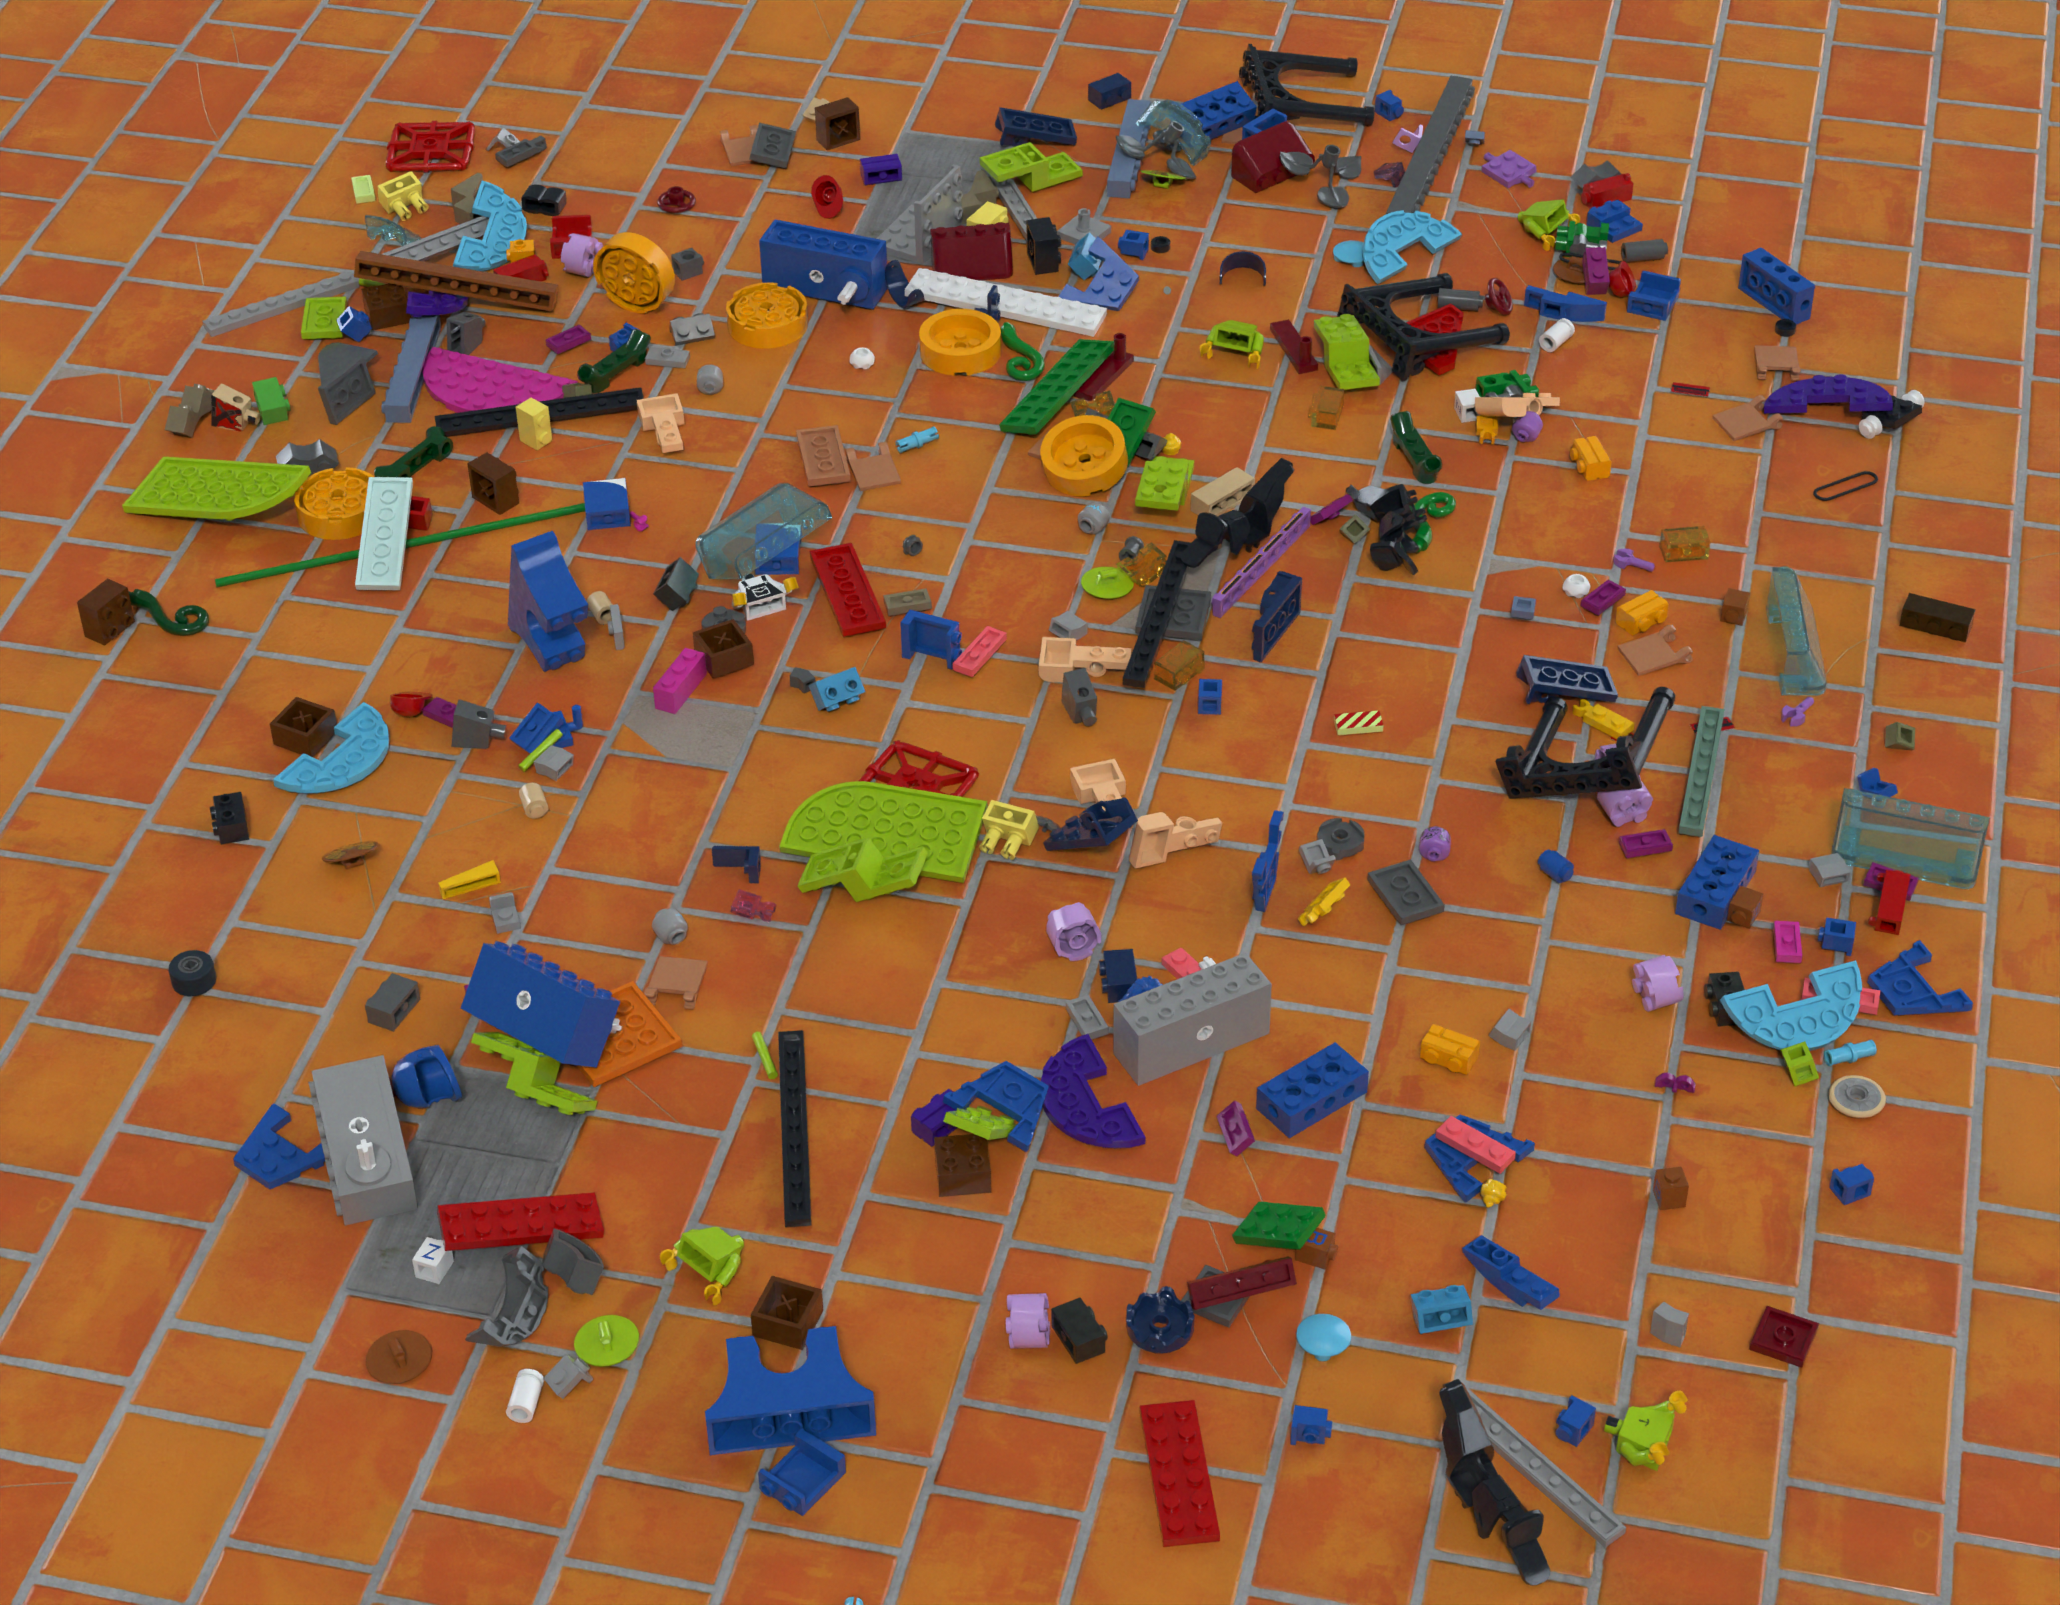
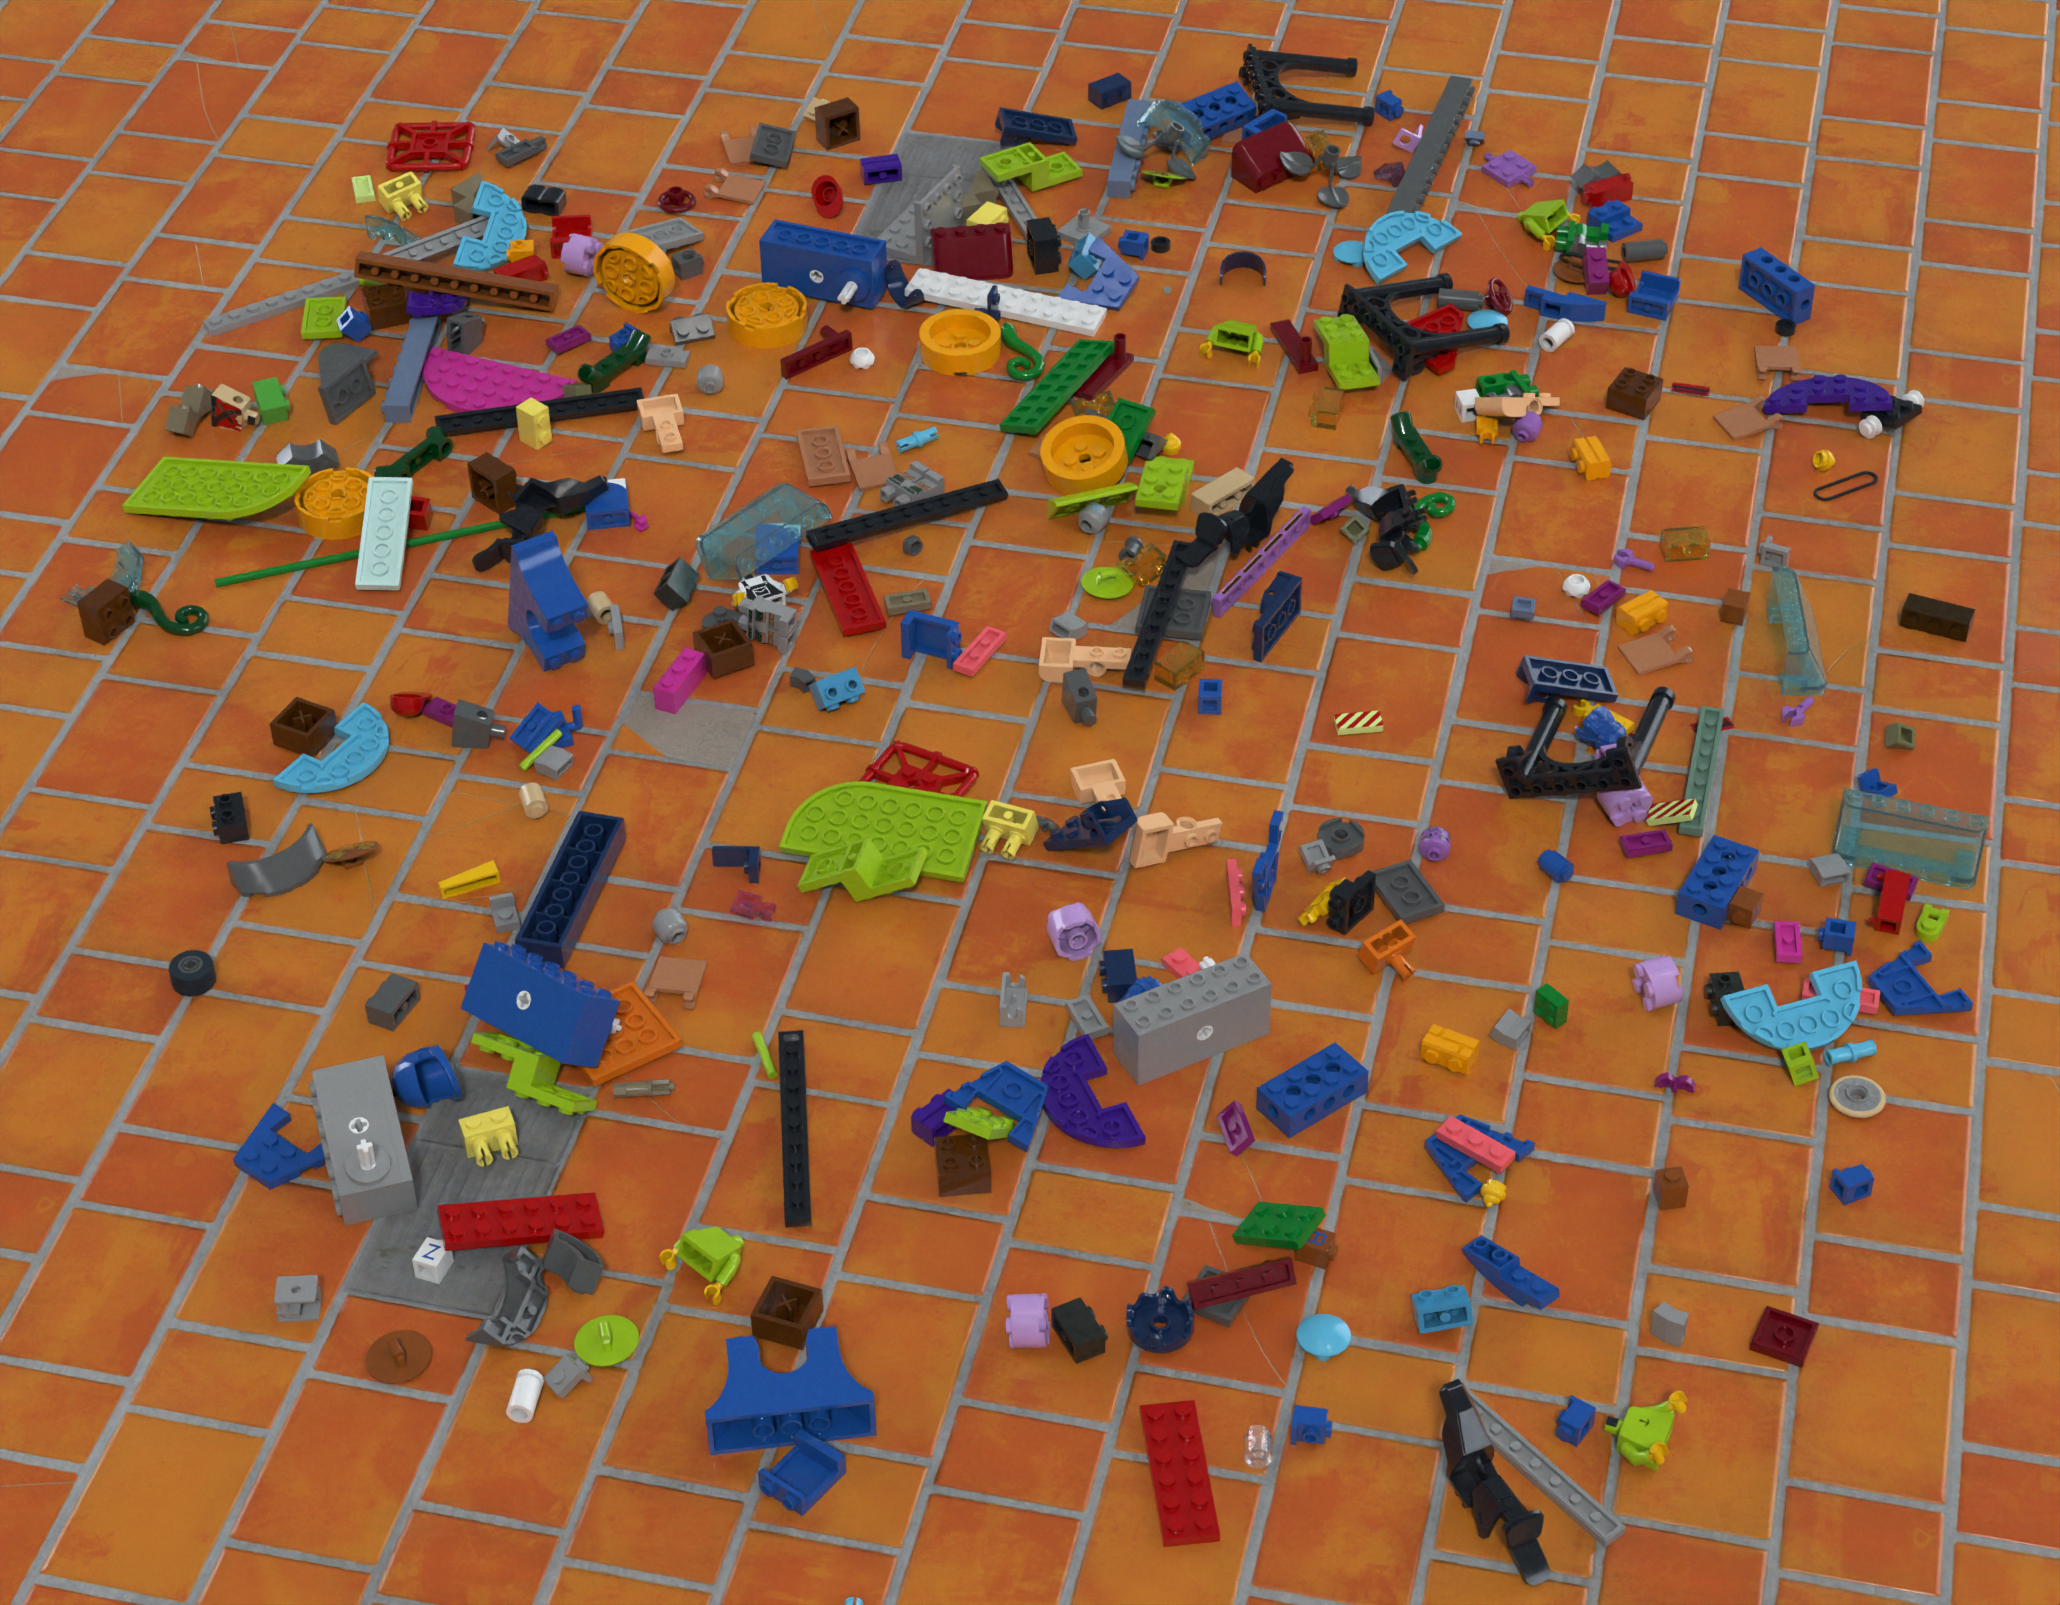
(126, 572): none -> clear light blue windscreen
(280, 871): none -> dark grey windscreen
(298, 1298): none -> light grey piece
(489, 1133): none -> light yellow brick
(530, 504): none -> black piece
(572, 886): none -> dark blue brick
(643, 1088): none -> dark tan piece
(670, 233): none -> light grey hinge
(735, 187): none -> nougat flag
(769, 622): none -> light grey hips
(818, 353): none -> dark red piece
(906, 515): none -> black plate
(912, 485): none -> light grey hips
(1013, 1002): none -> light grey hinge
(1105, 496): none -> lime slope
(1235, 892): none -> coral plate
(1258, 1446): none -> clear brick
(1317, 142): none -> clear yellow brick
(1351, 902): none -> black plate
(1388, 949): none -> orange brick
(1485, 318): none -> medium azure dish
(1551, 1006): none -> green piece
(1600, 728): none -> blue hair
(1634, 393): none -> reddish brown brick
(1672, 812): none -> yellowish green tile
(1773, 554): none -> light grey bracket
(1823, 460): none -> yellow plate
(1930, 929): none -> lime plate

